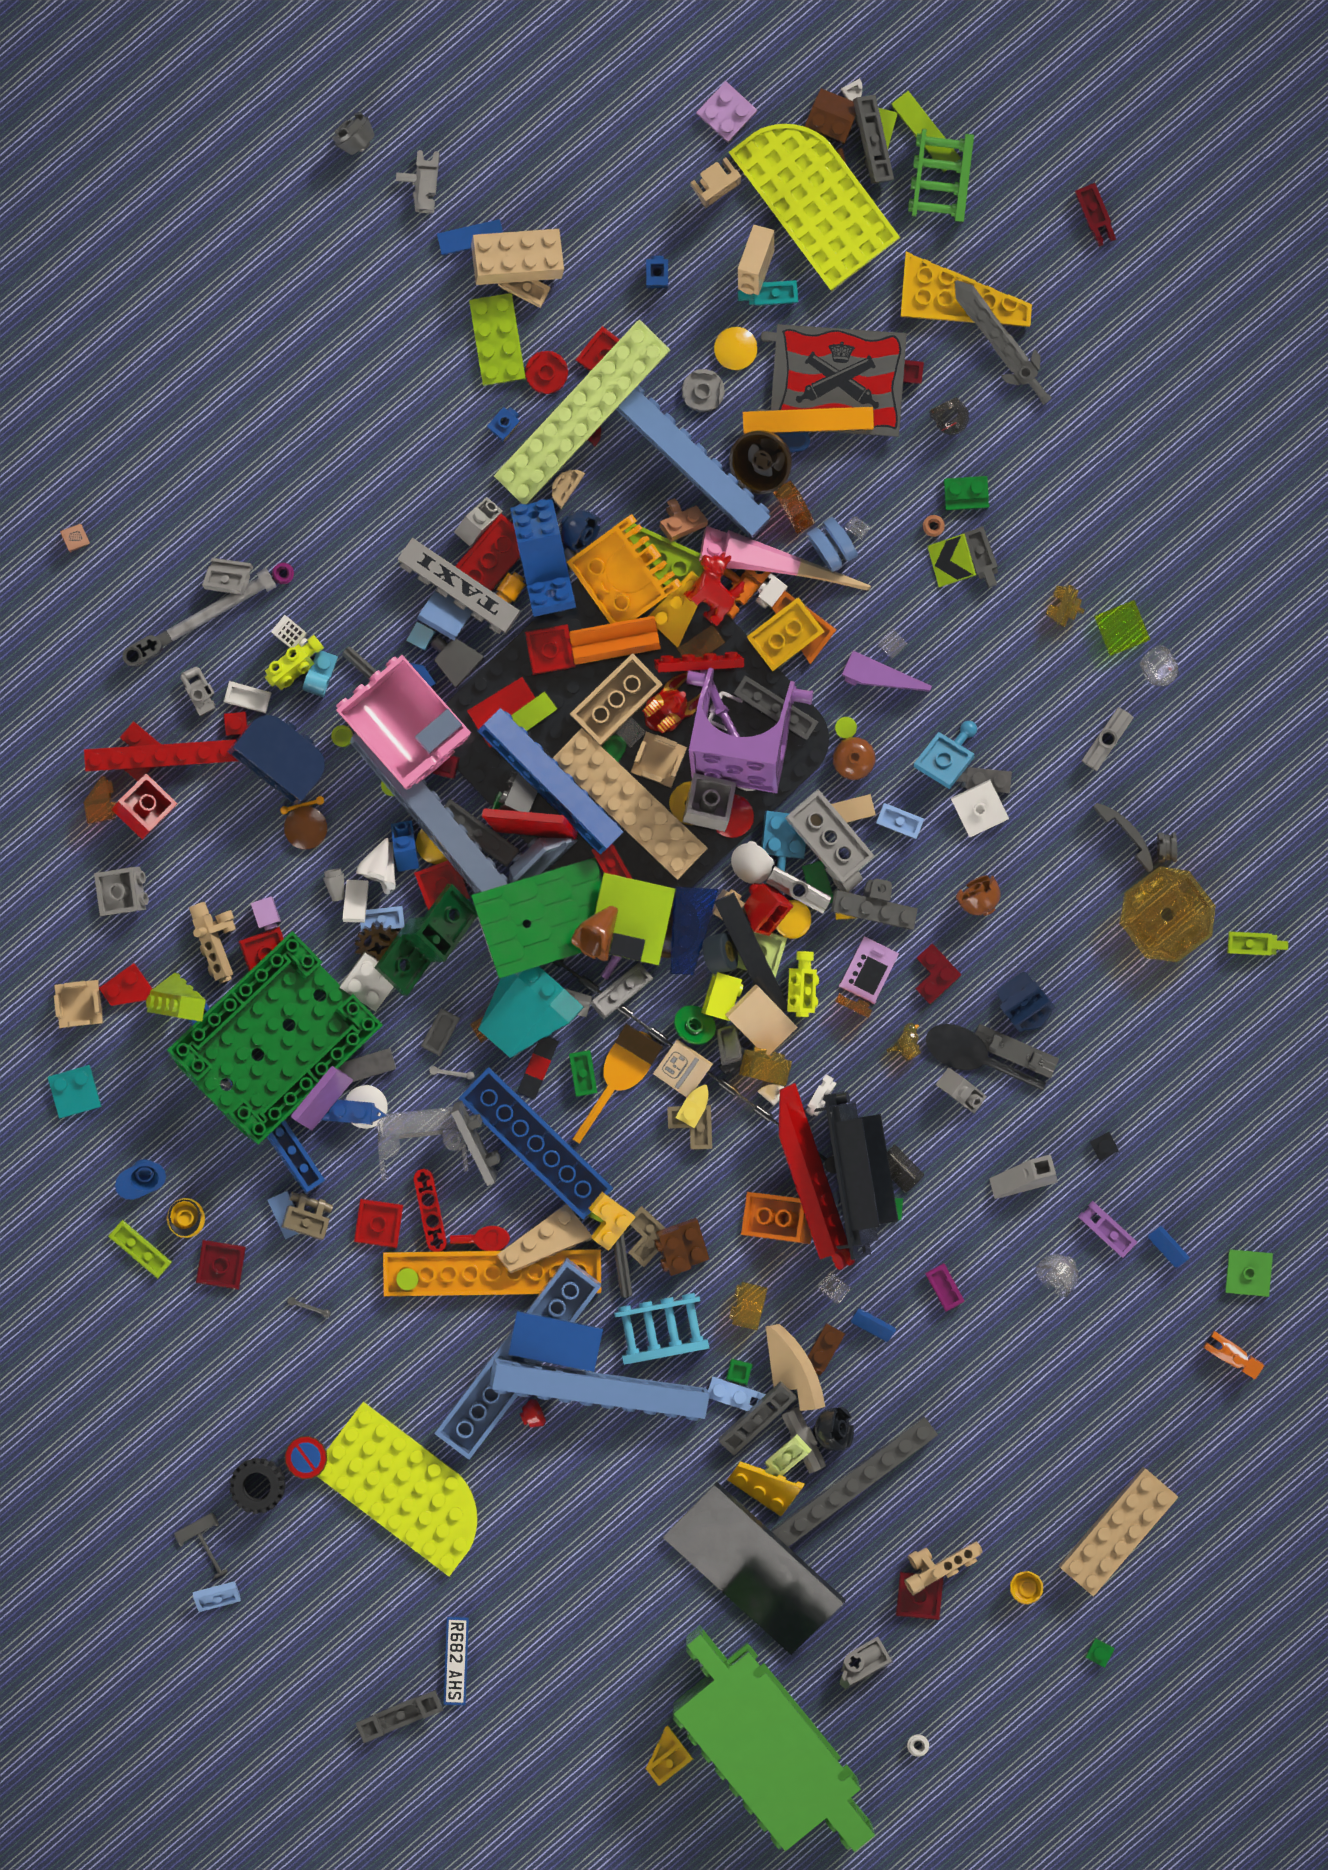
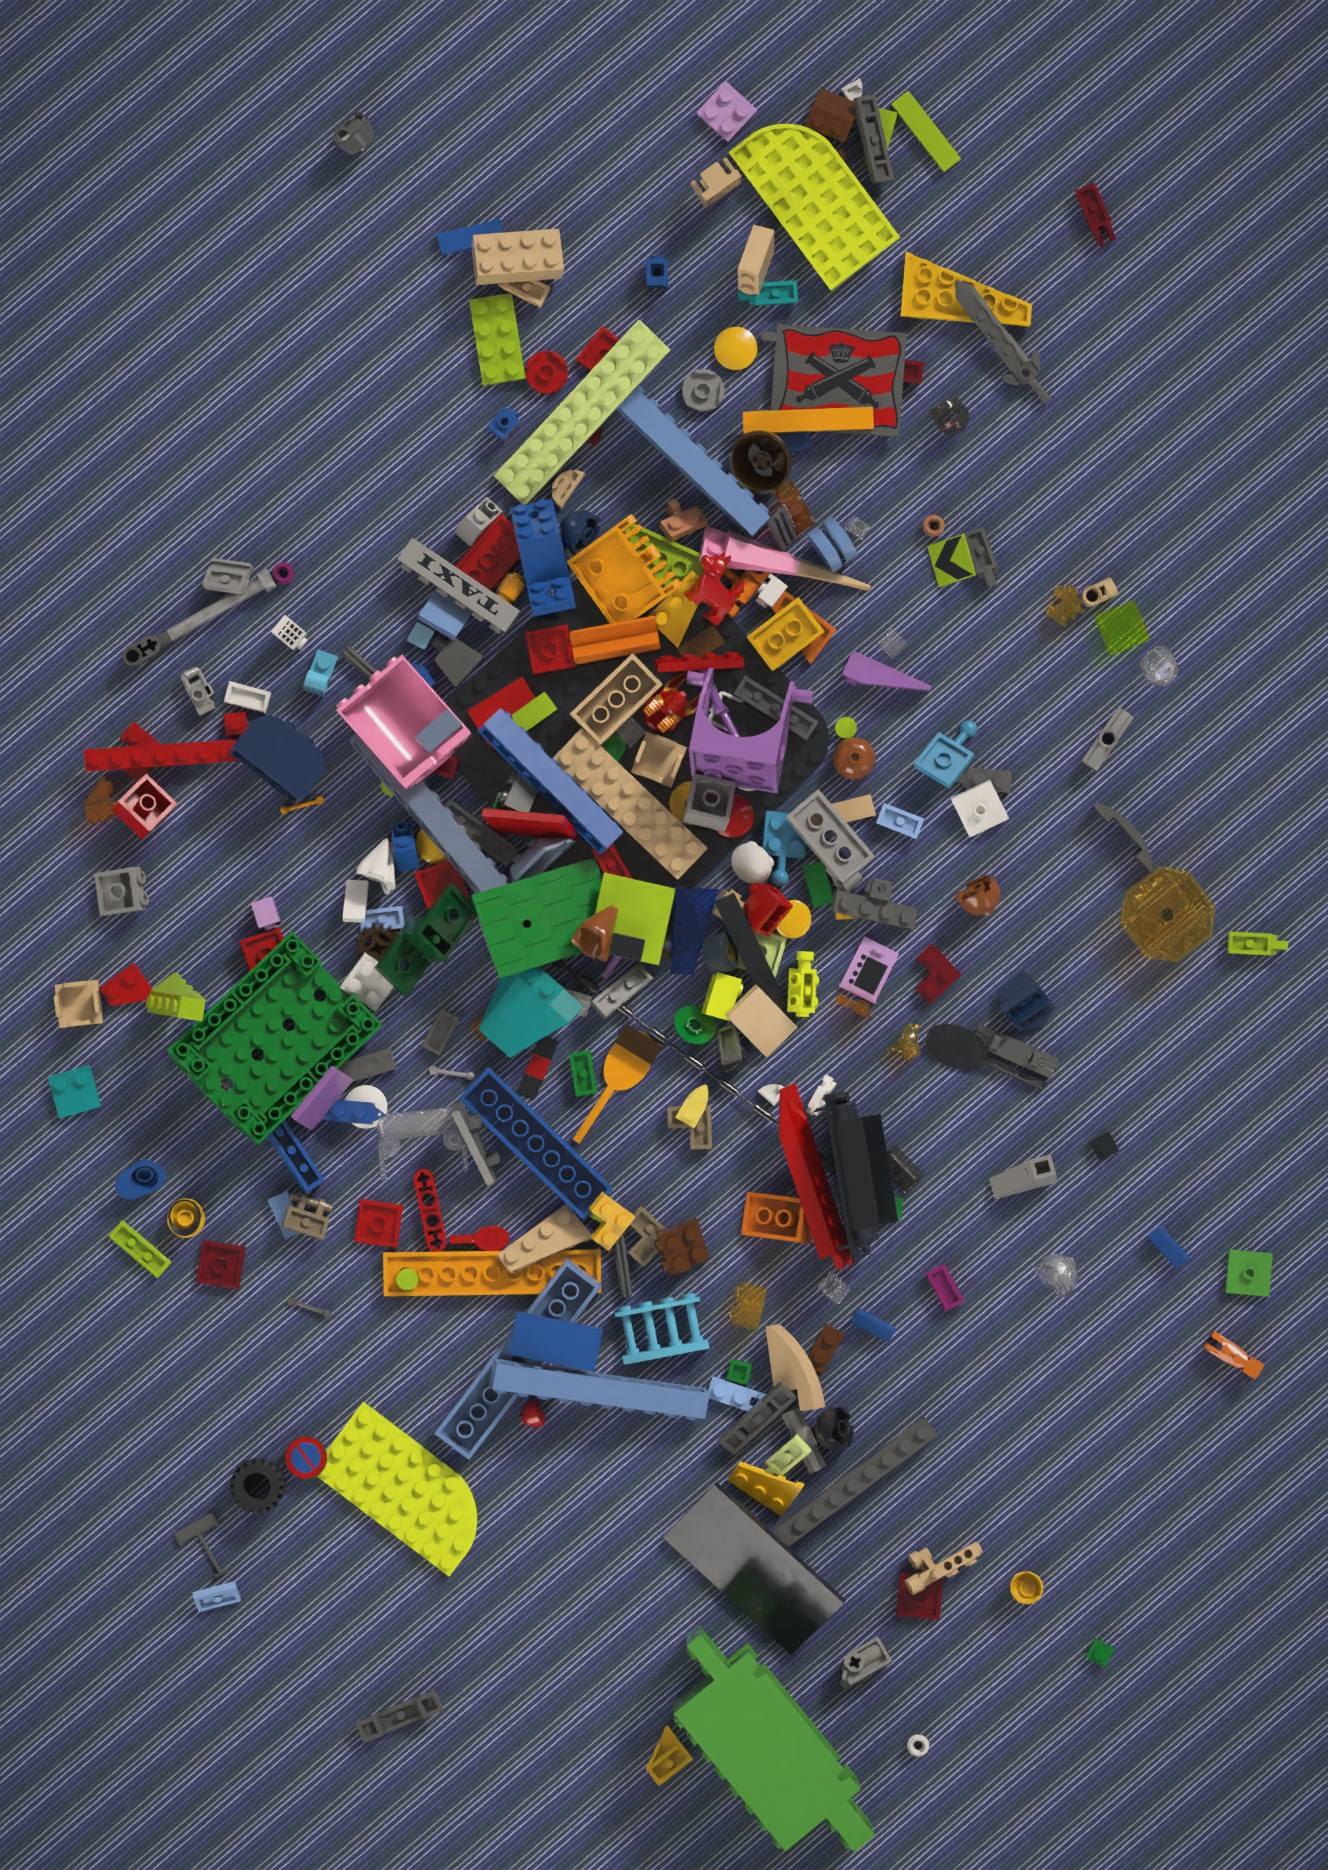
(75, 537): nougat slope -> none
(210, 941): tan piece -> none
(293, 667): neon yellow brick -> none
(305, 827): reddish brown dish -> none
(335, 884): light grey cone -> none
(341, 735): lime tile -> none
(424, 181): light grey piece -> none
(456, 1660): tile -> none
(682, 1068): tan tile -> none
(765, 1067): clear yellow brick -> none
(784, 526): none -> flat silver tile
(811, 897): light grey piece -> none
(961, 166): bright green fence -> none
(961, 1090): light grey slope -> none
(966, 493): green plate -> none
(1108, 587): none -> tan piece
(1108, 1230): medium lavender plate -> none
(1118, 1531): tan brick -> none
(1166, 847): dark grey wheel -> none

